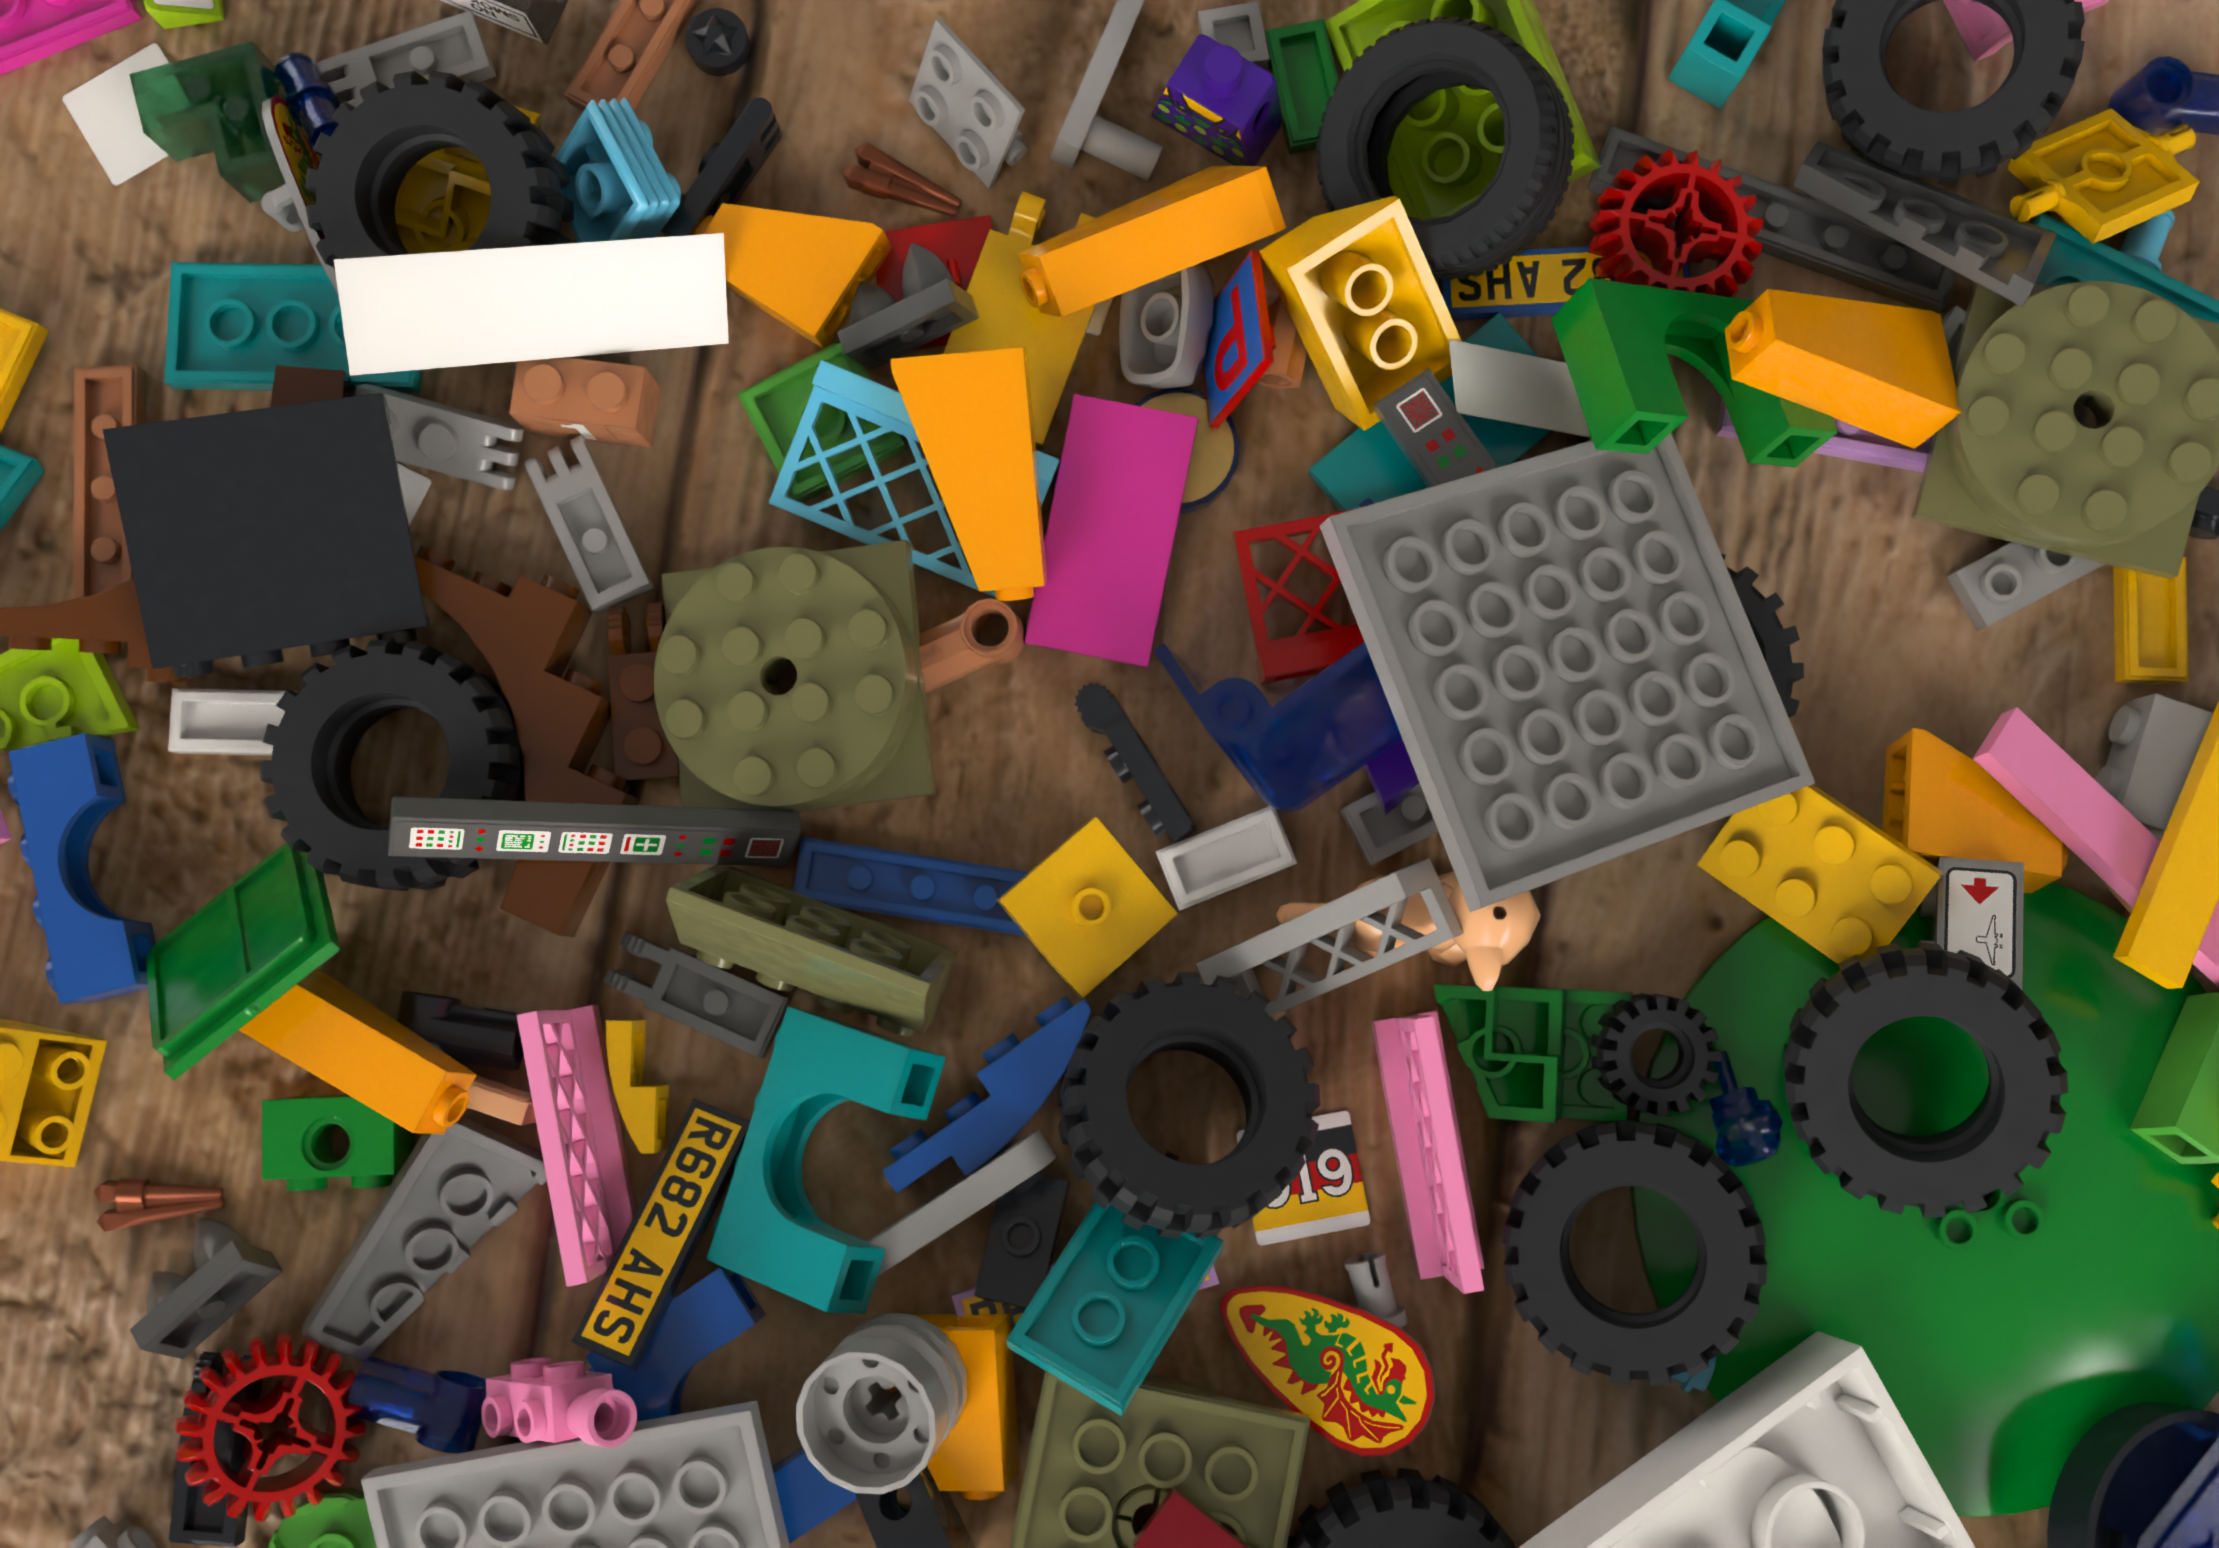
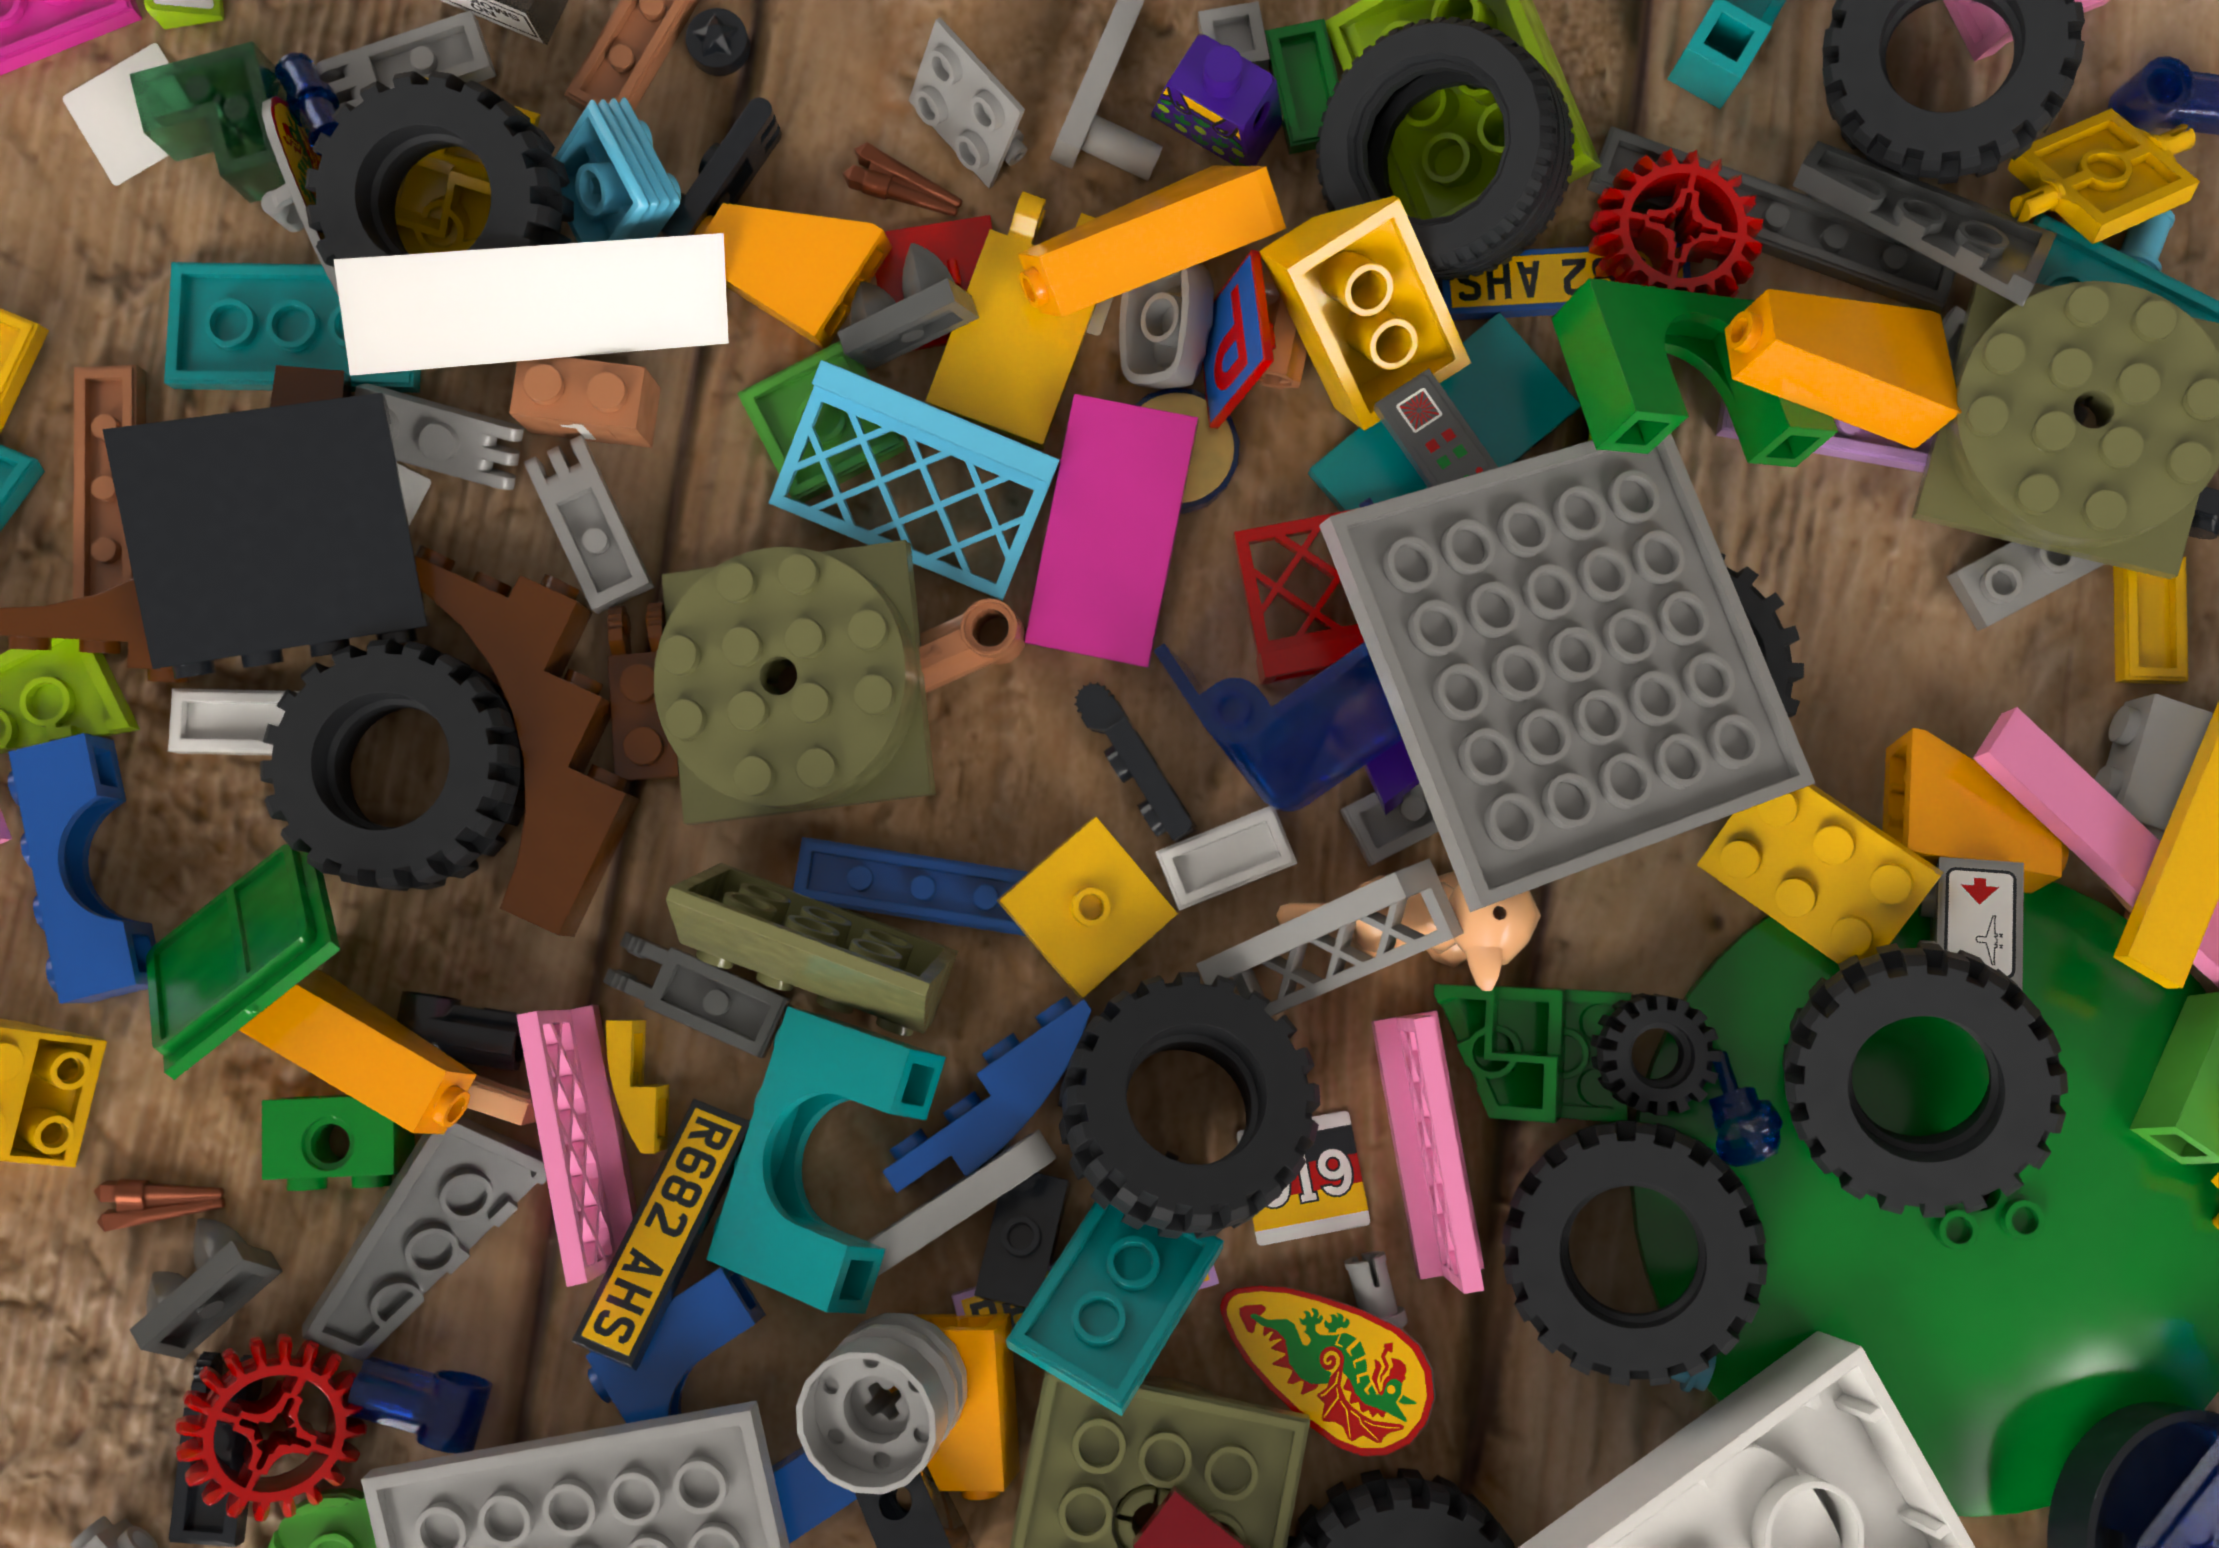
(557, 1404): bright pink brick -> none
(590, 832): dark grey tile -> none
(982, 452): light orange slope -> none
(1515, 389): white sticker -> none

